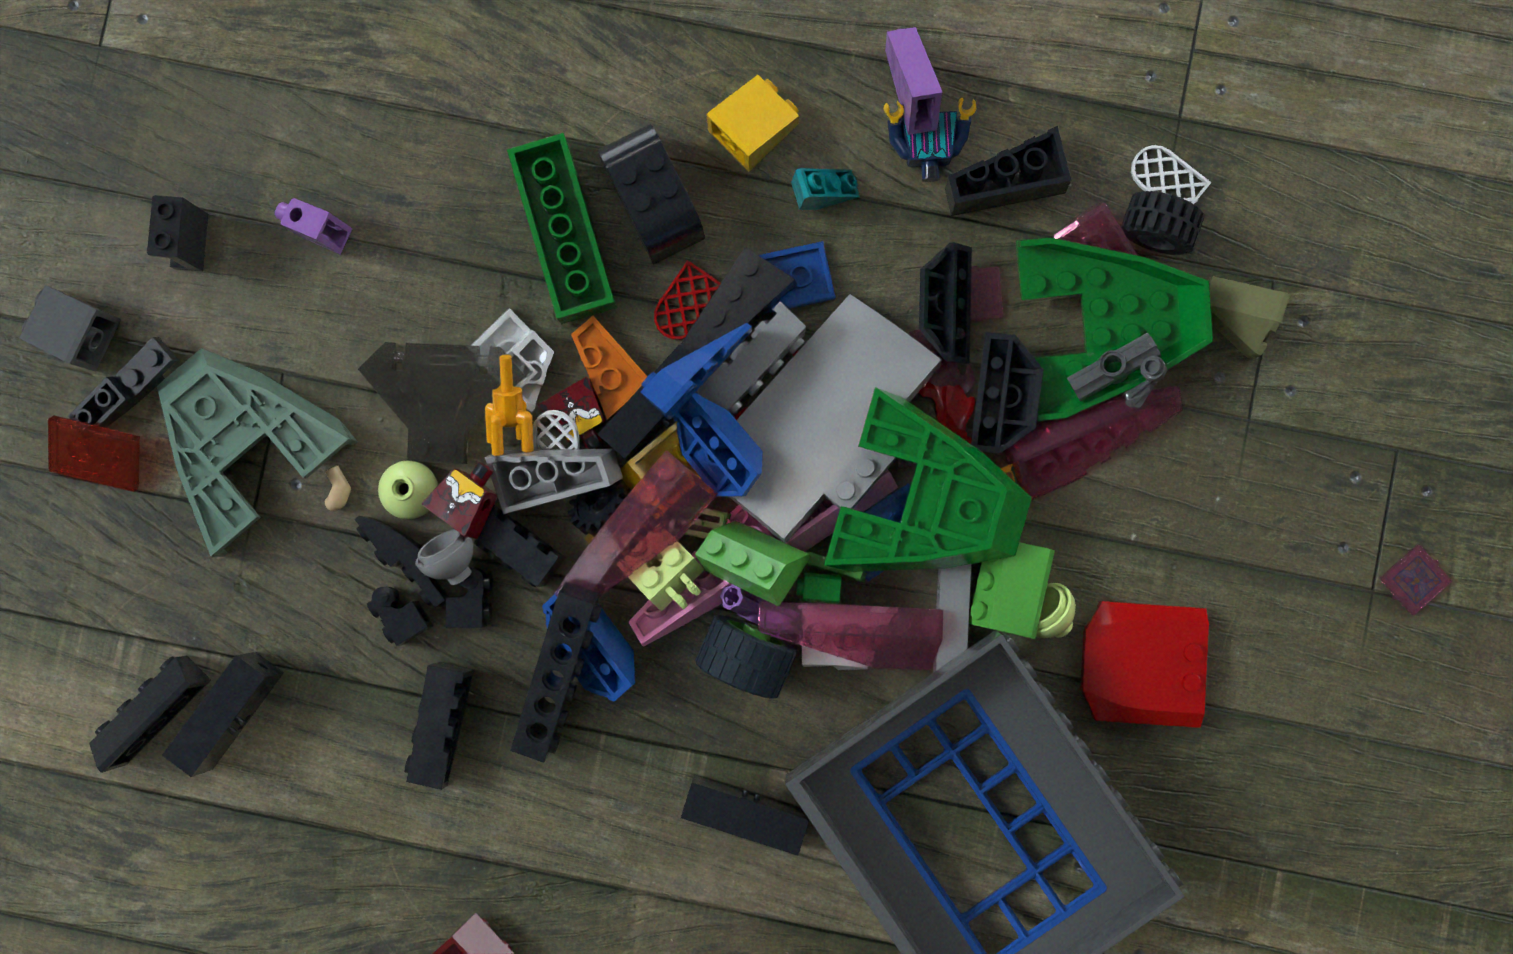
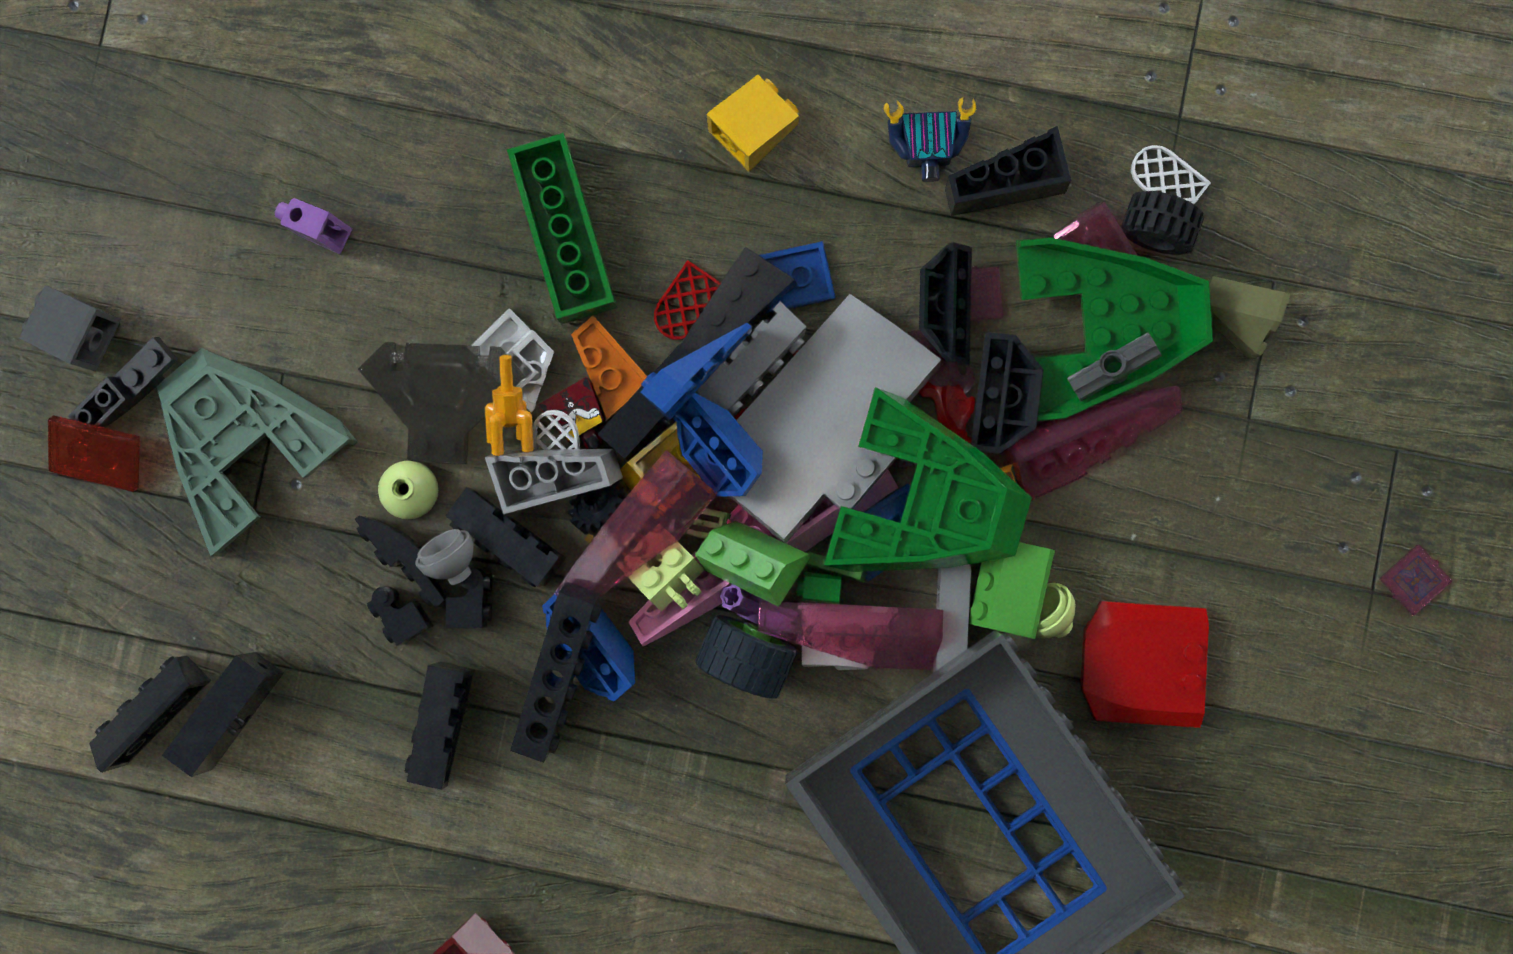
(178, 232): black panel -> none
(340, 489): tan arm -> none
(463, 500): torso -> none
(652, 193): black brick -> none
(745, 815): black brick -> none
(823, 187): teal slope -> none
(914, 80): medium lavender slope -> none
(1153, 370): dark grey piece -> none

